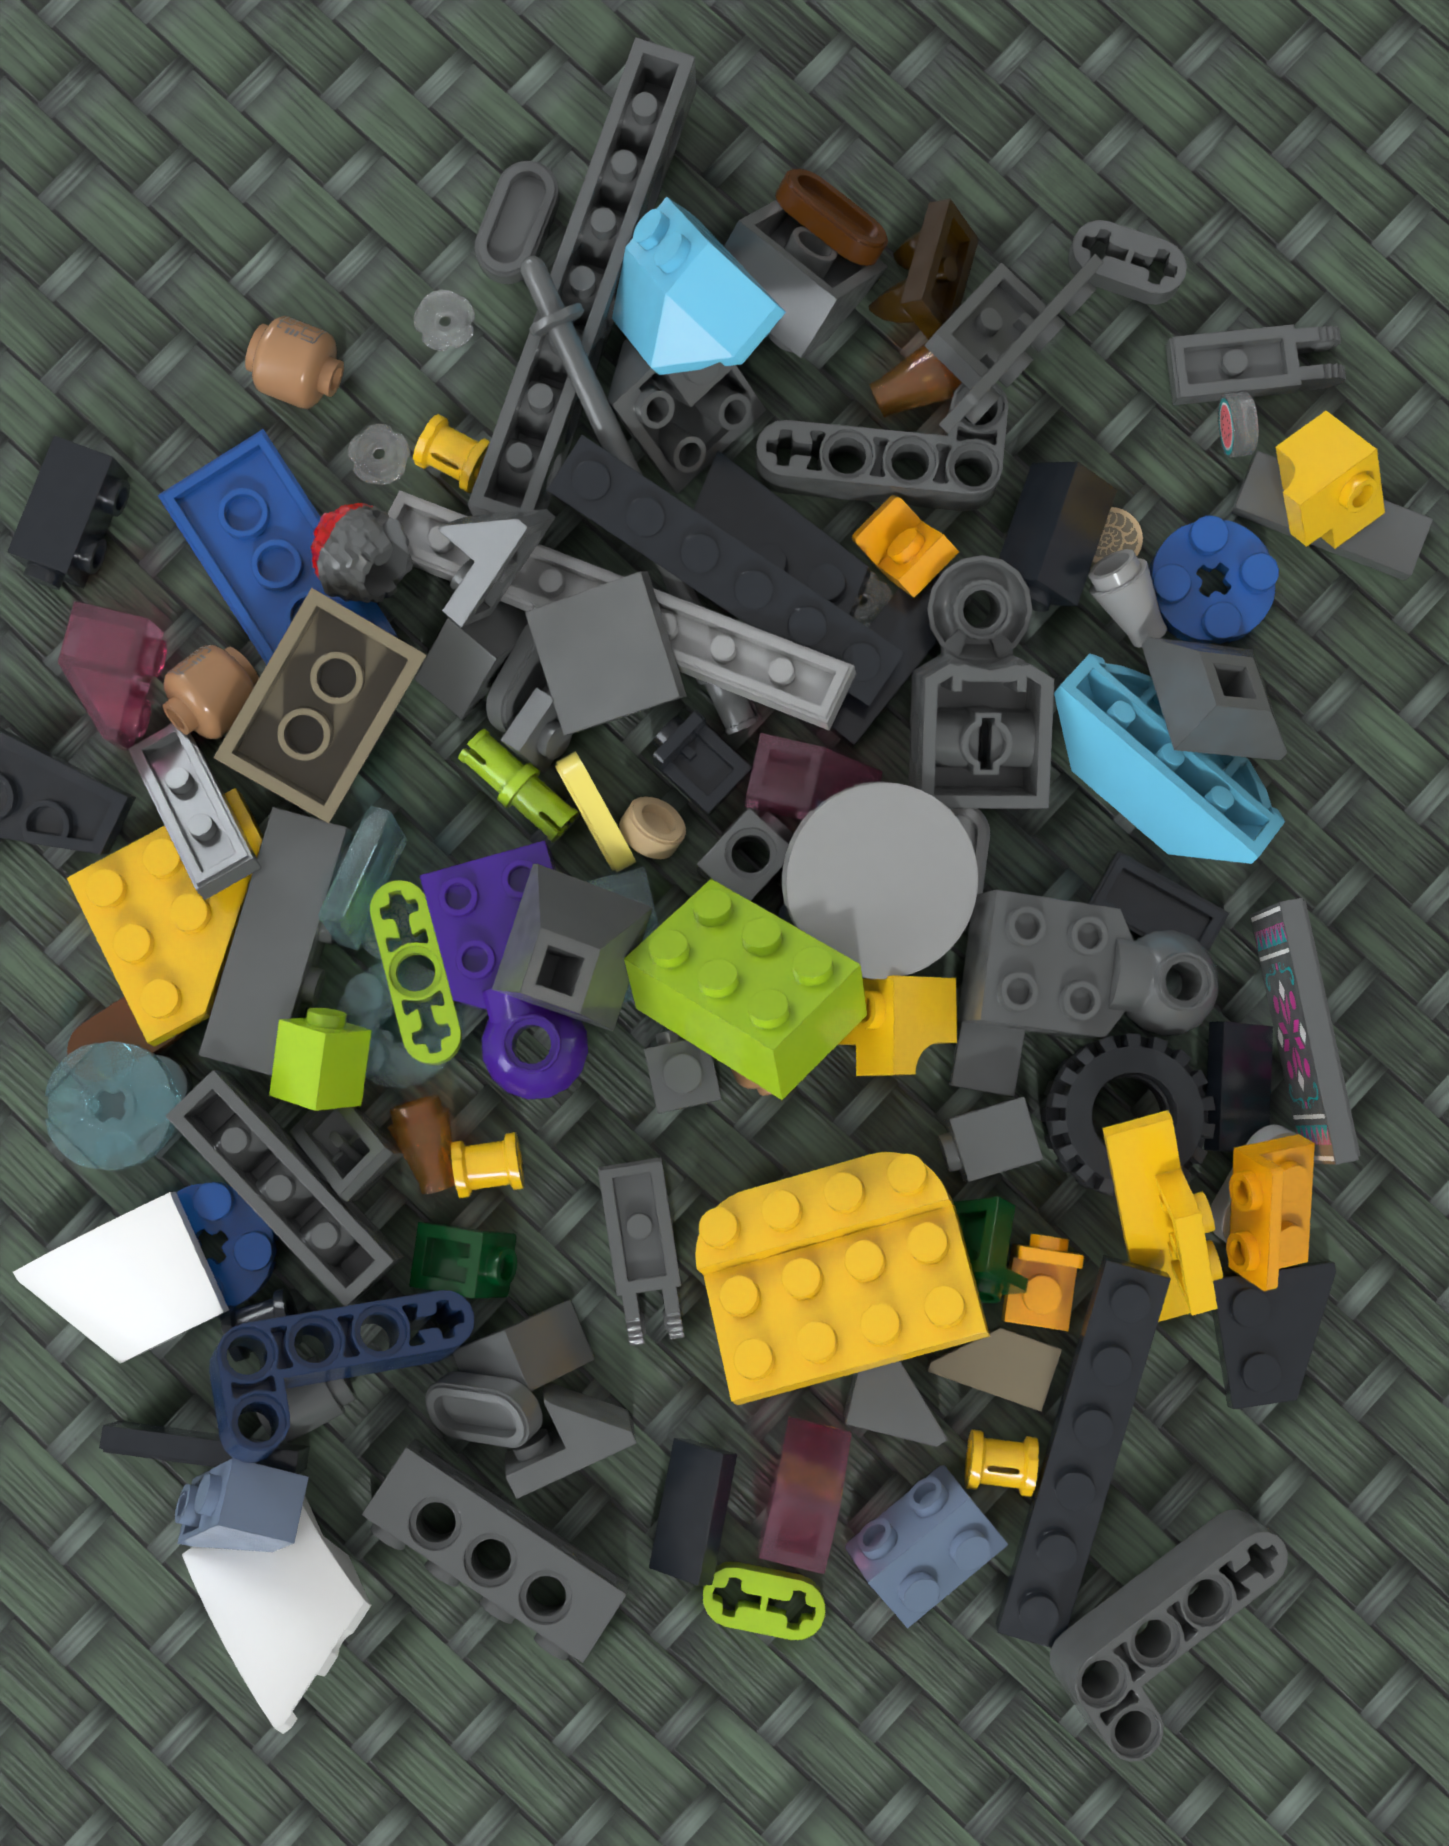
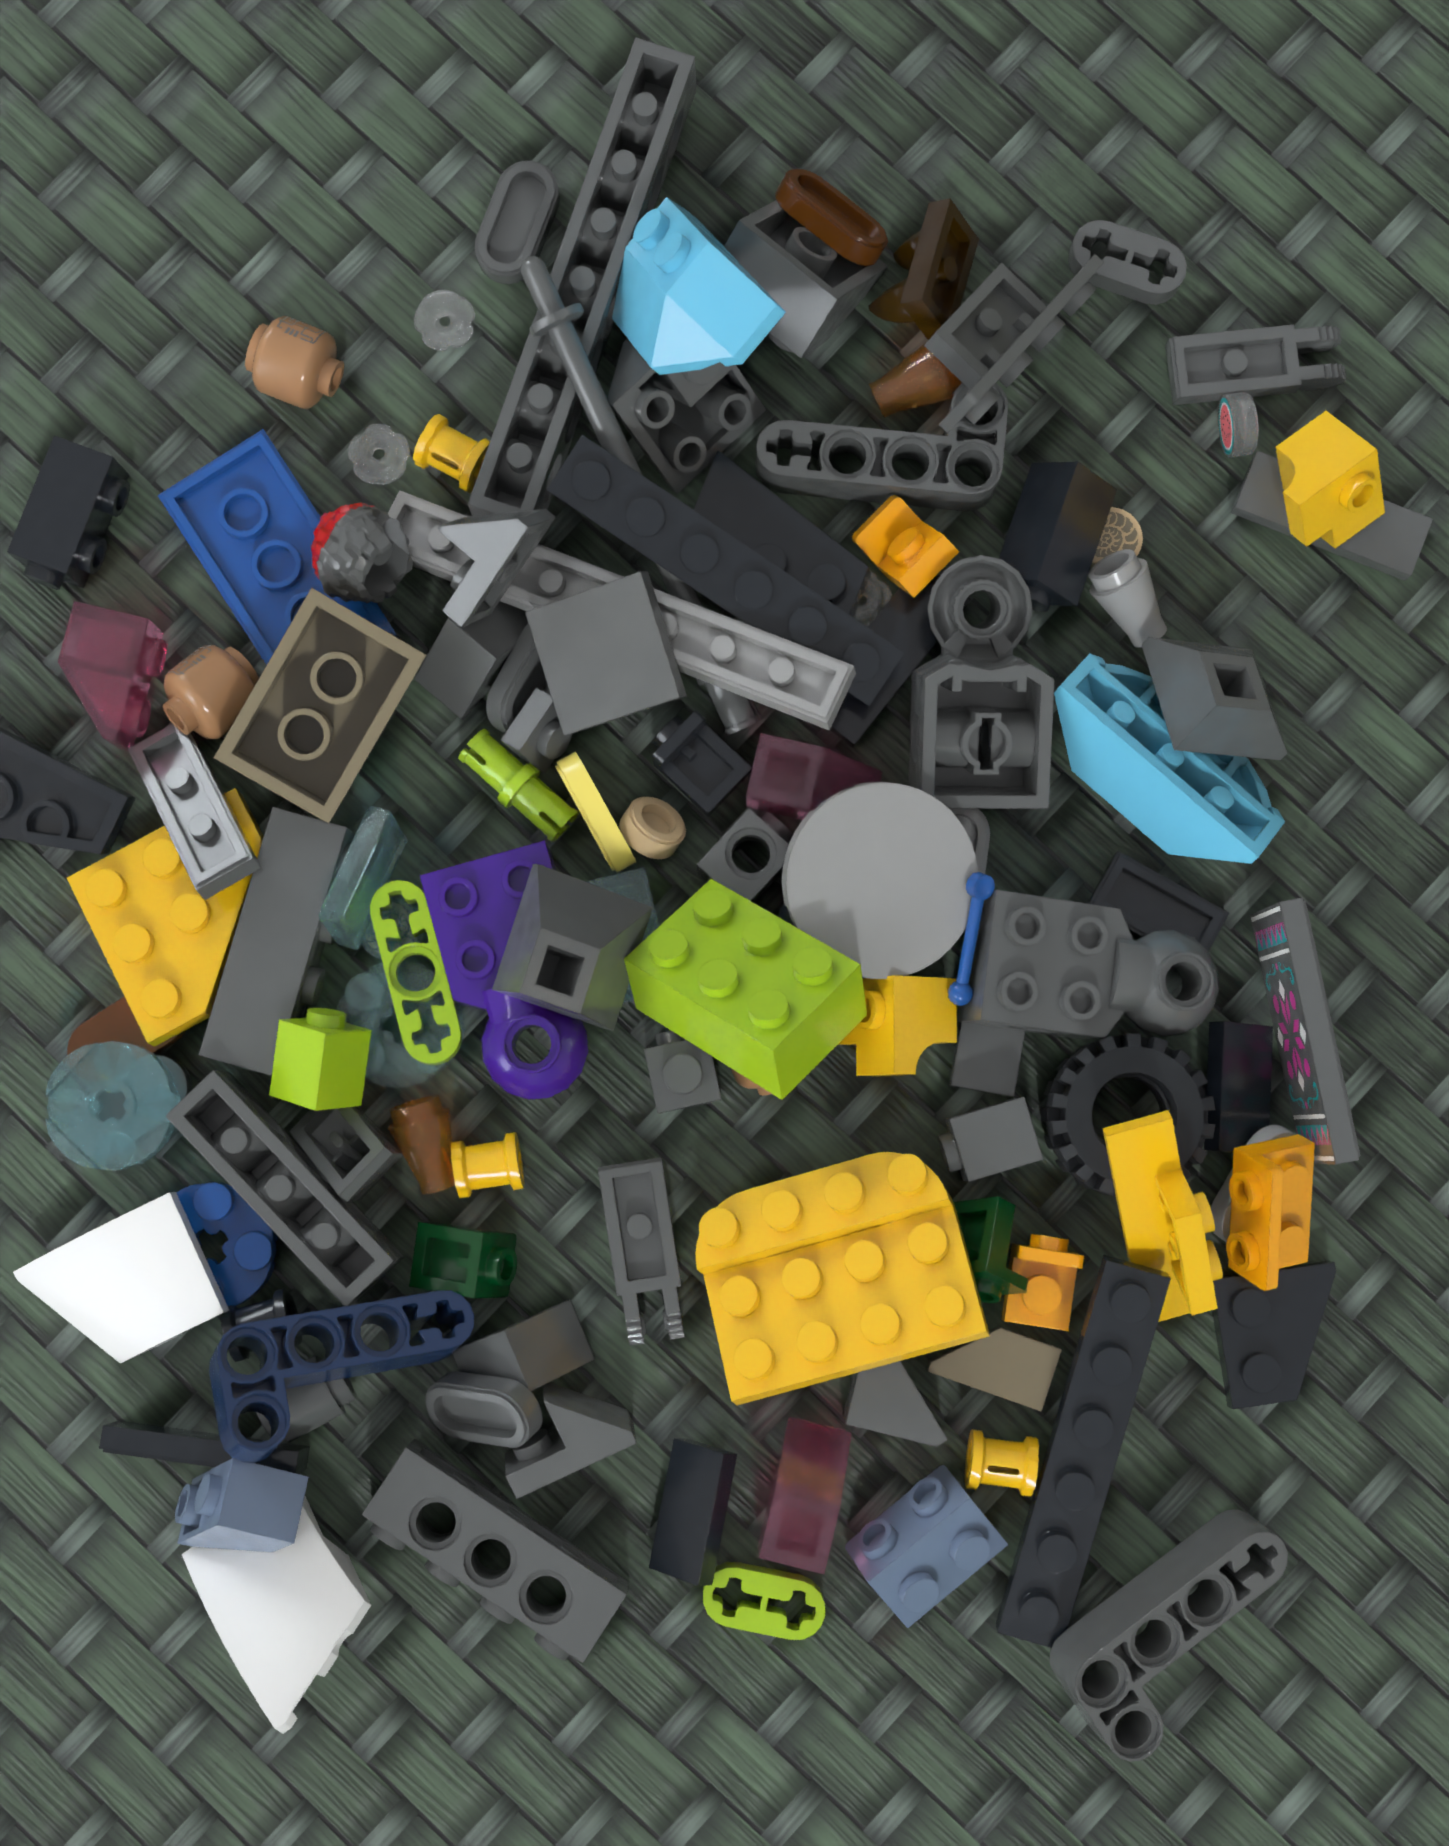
(980, 888): none -> blue hinge
(1247, 574): blue plate -> none

